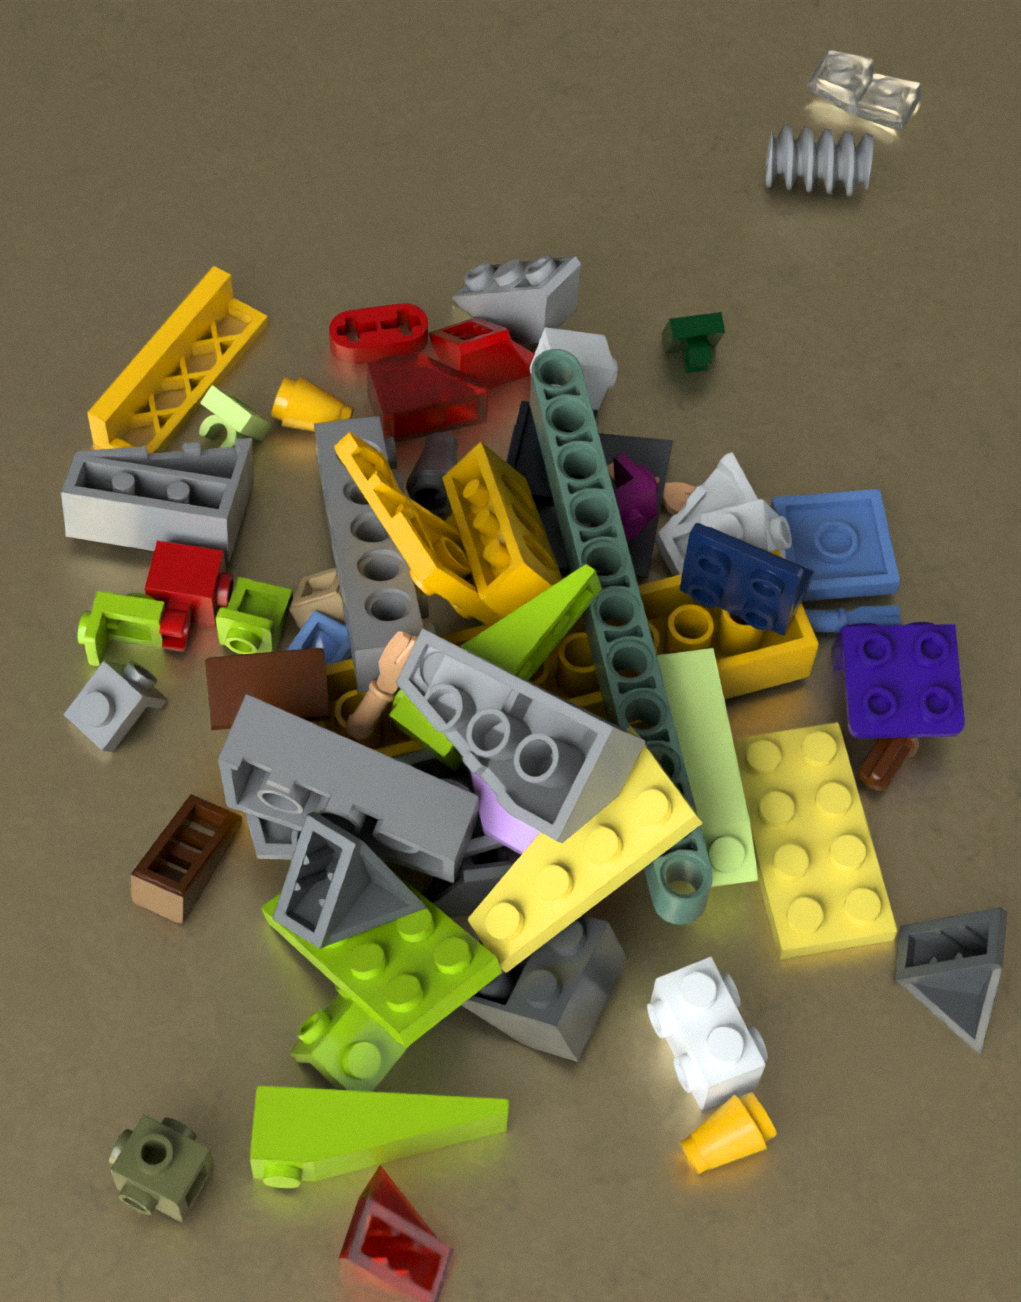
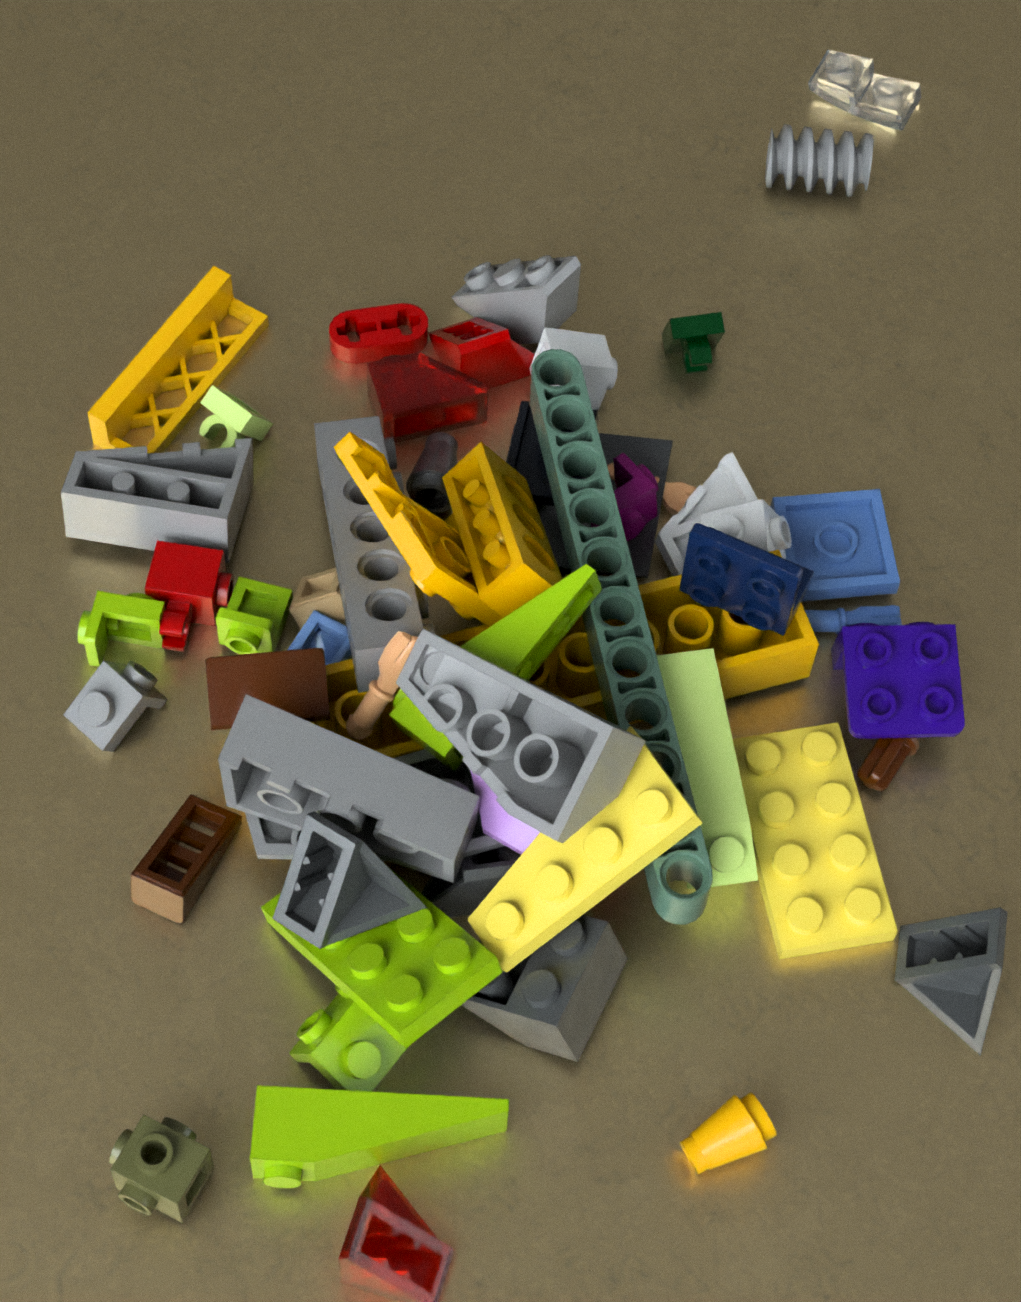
(303, 404): yellow cone -> none
(707, 1034): white brick -> none

